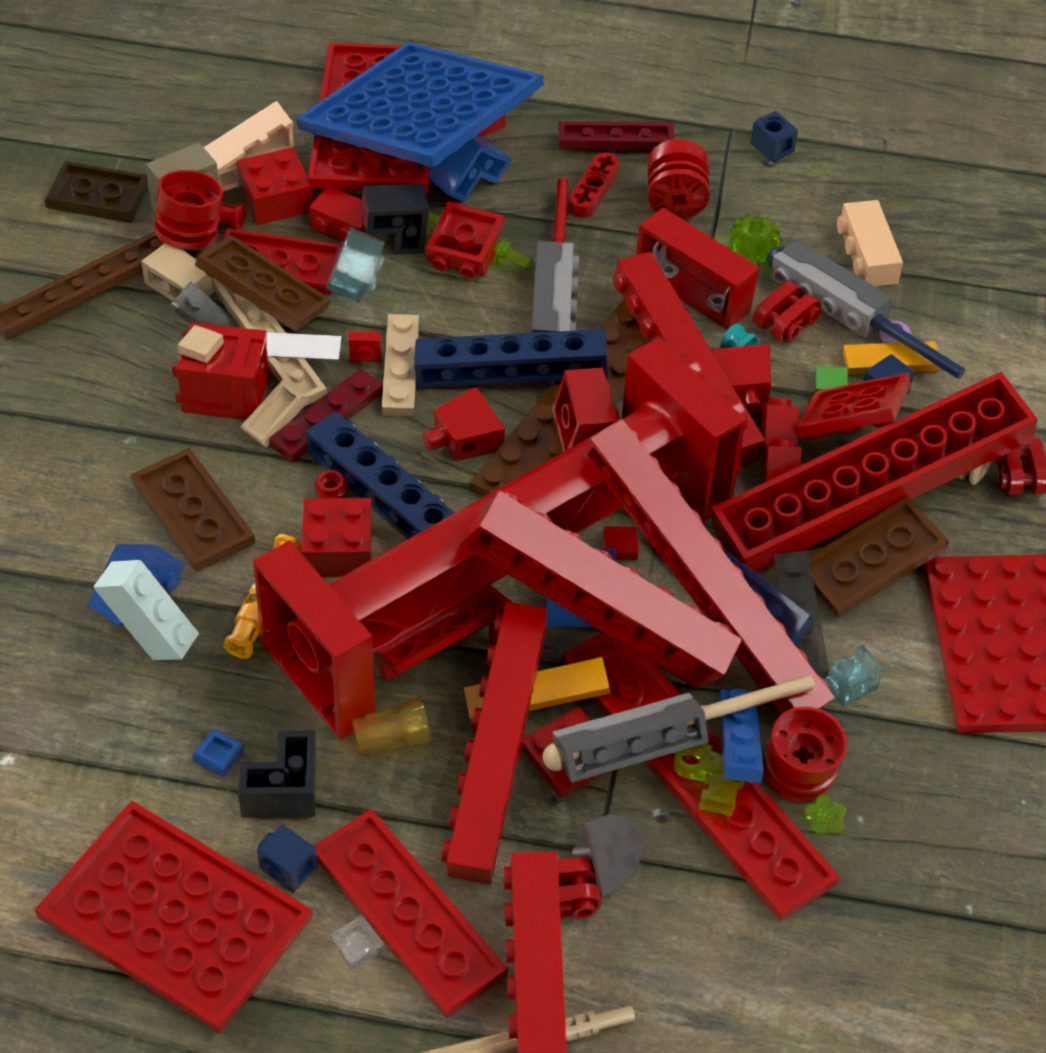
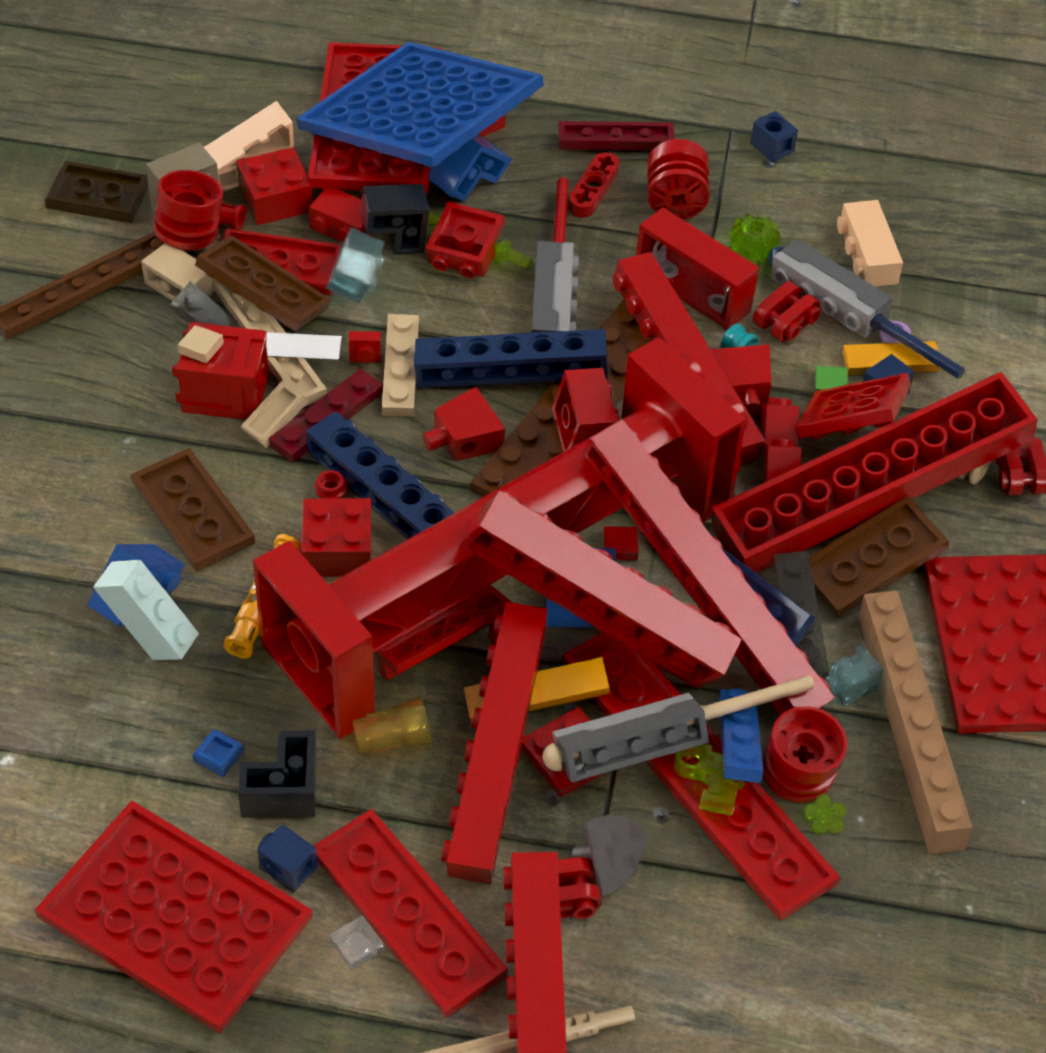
(915, 724): none -> medium nougat brick

